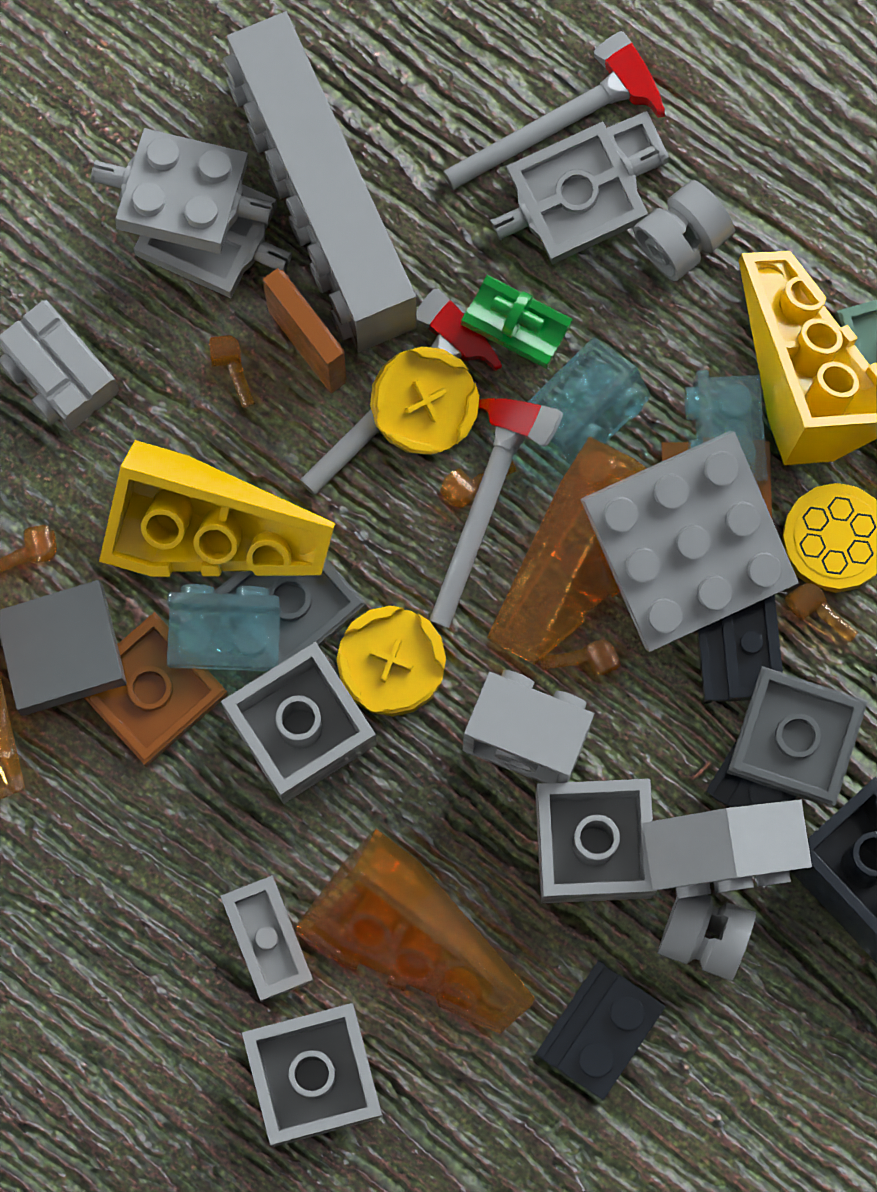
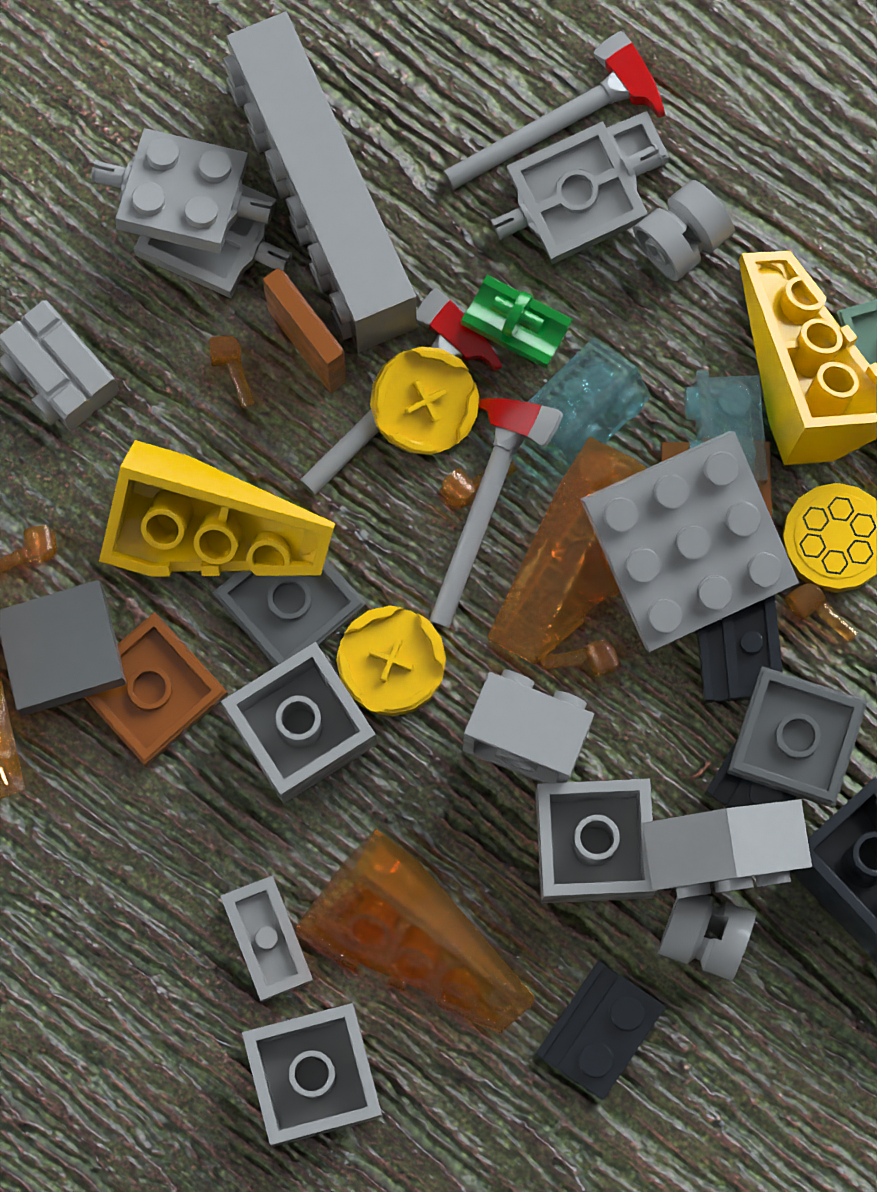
(223, 629): clear light blue bracket -> none

